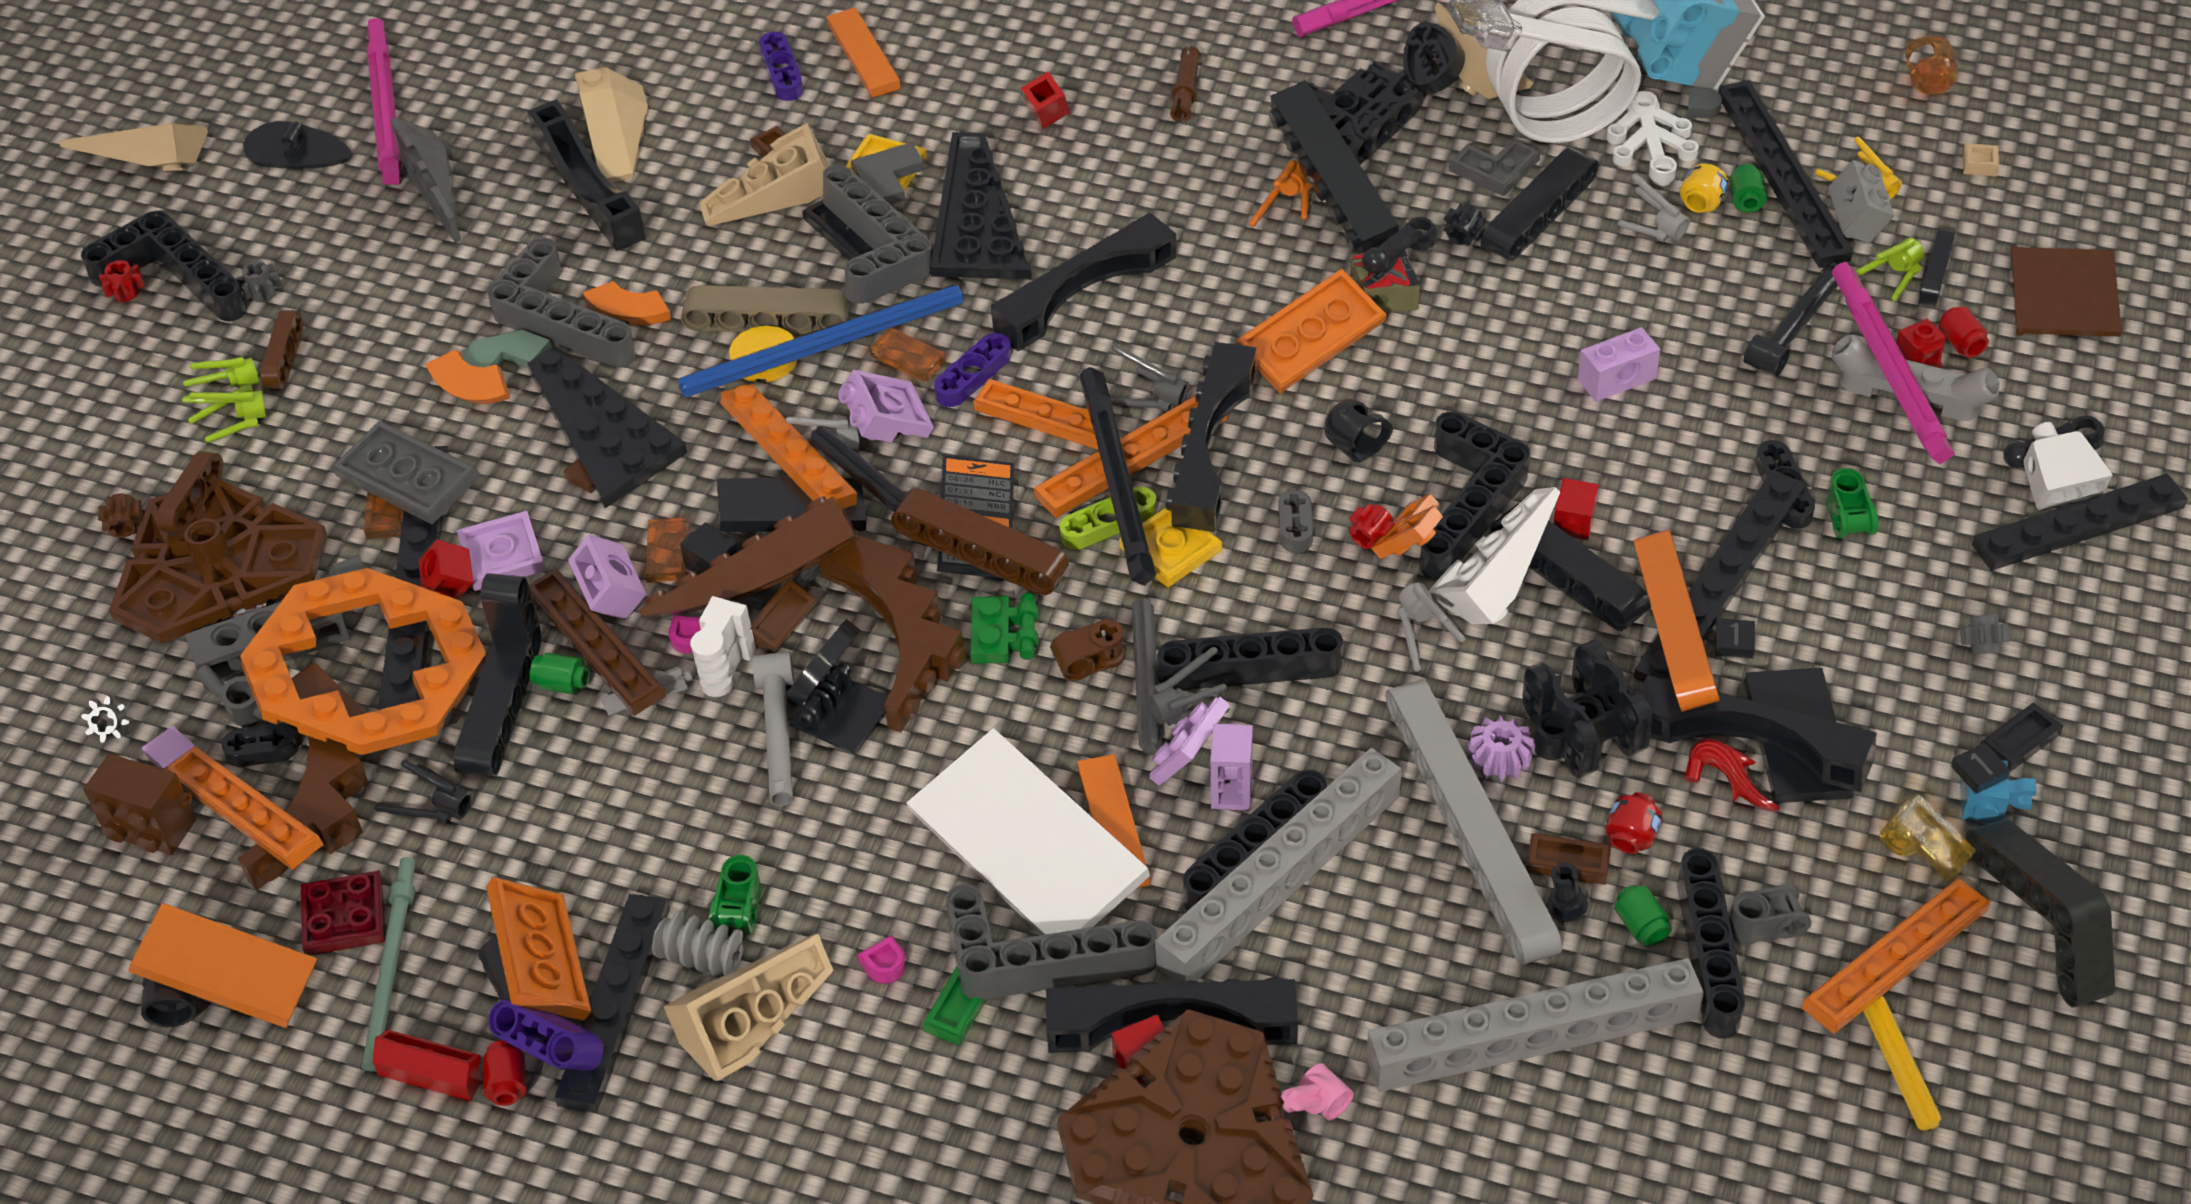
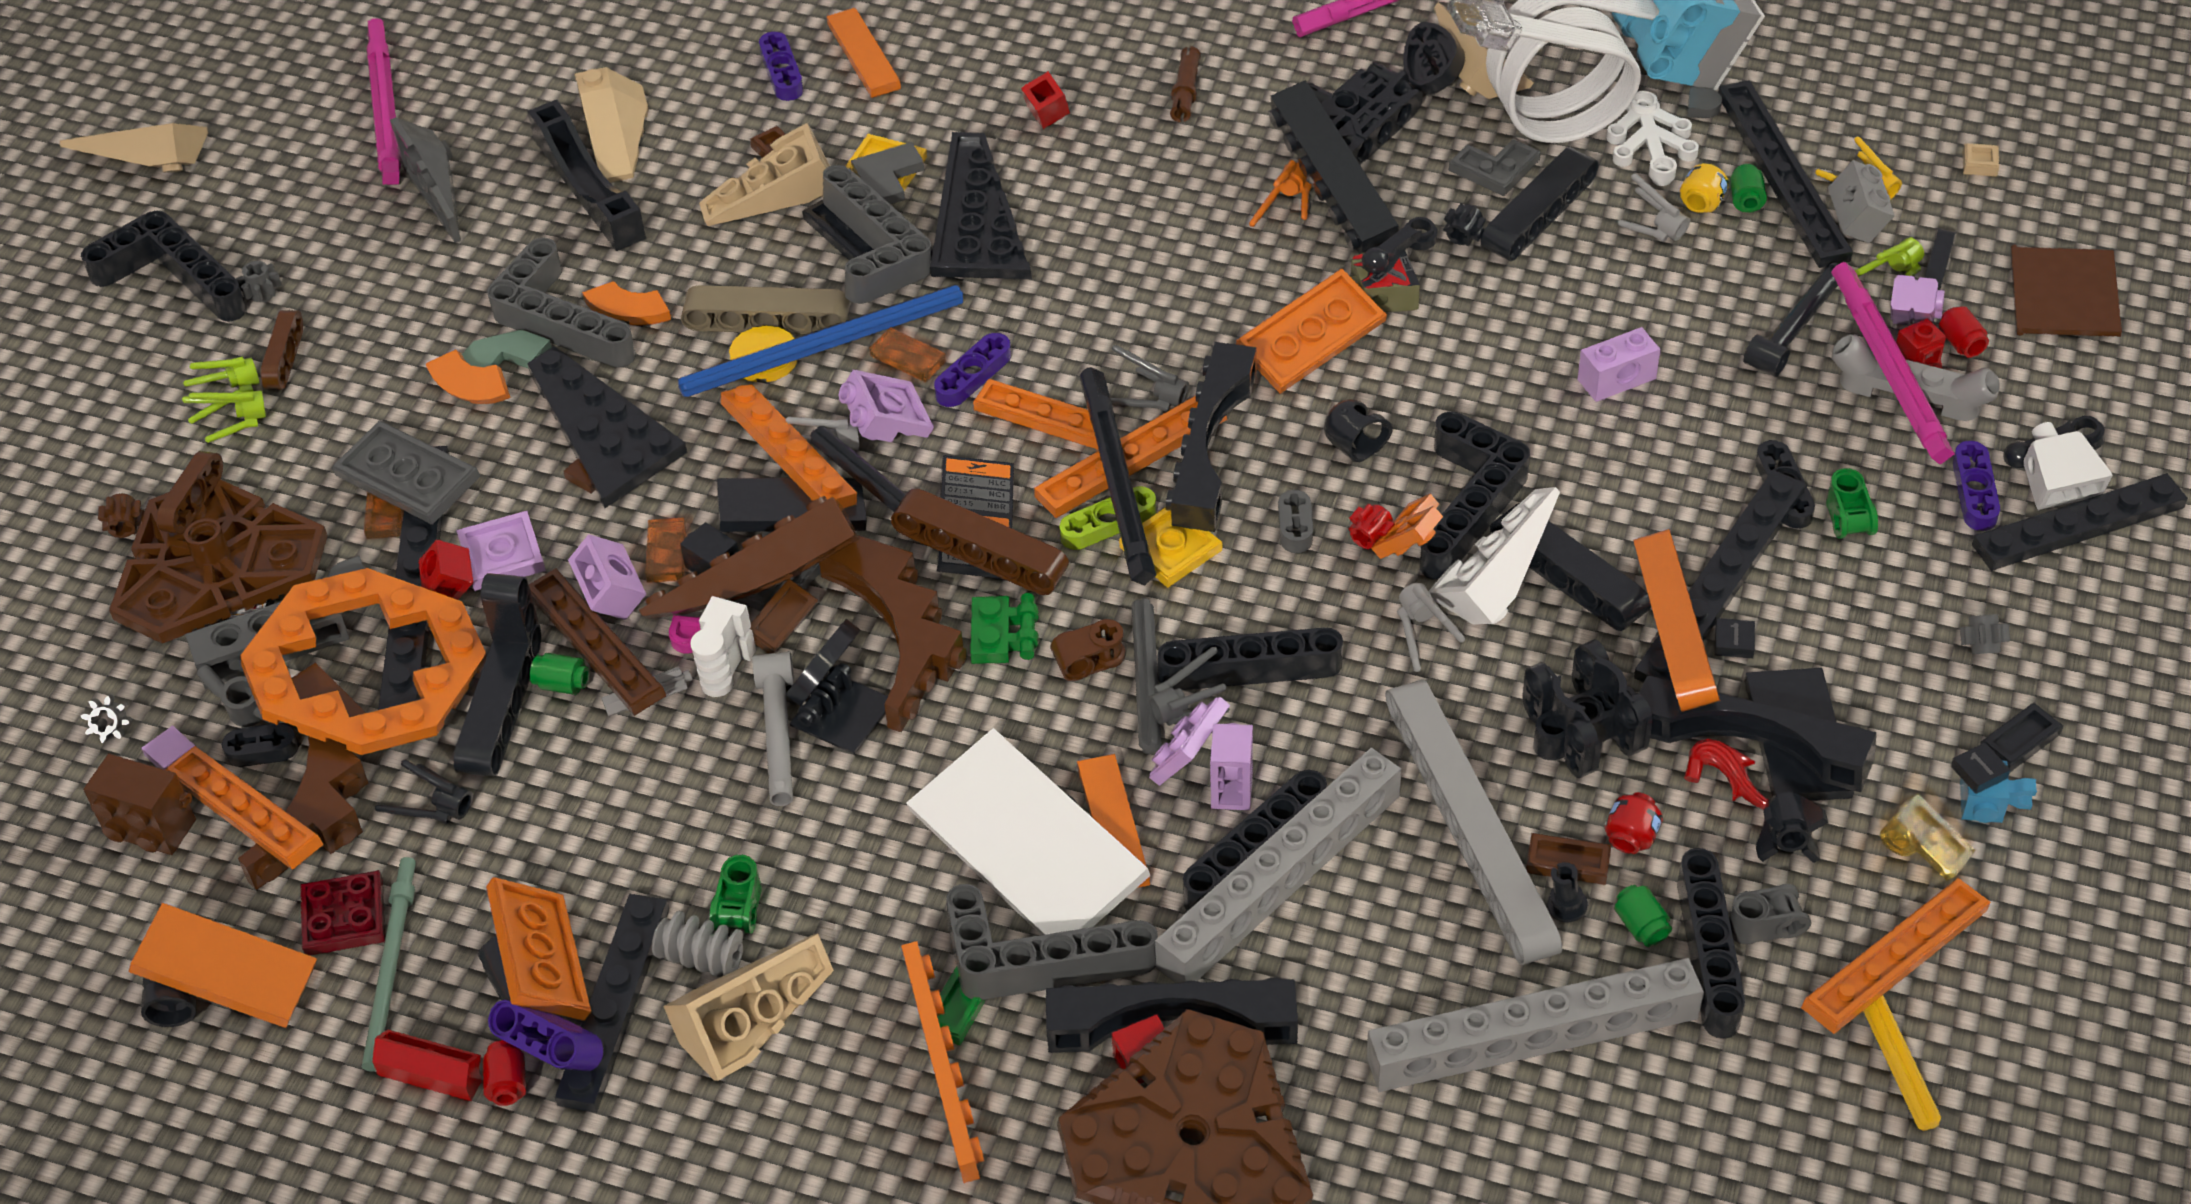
(121, 281): red gear -> none
(294, 146): black shield -> none
(883, 961): dark pink tile -> none
(947, 1075): none -> orange plate
(1131, 250): black arch -> none
(1318, 1093): bright pink axle -> none
(1501, 748): lavender gear -> none
(1576, 508): red brick -> none
(1789, 826): none -> black brick
(1916, 300): none -> lavender brick
(1936, 73): clear orange helmet -> none
(1970, 497): none -> dark purple beam
(2060, 896): pearl dark grey beam -> none

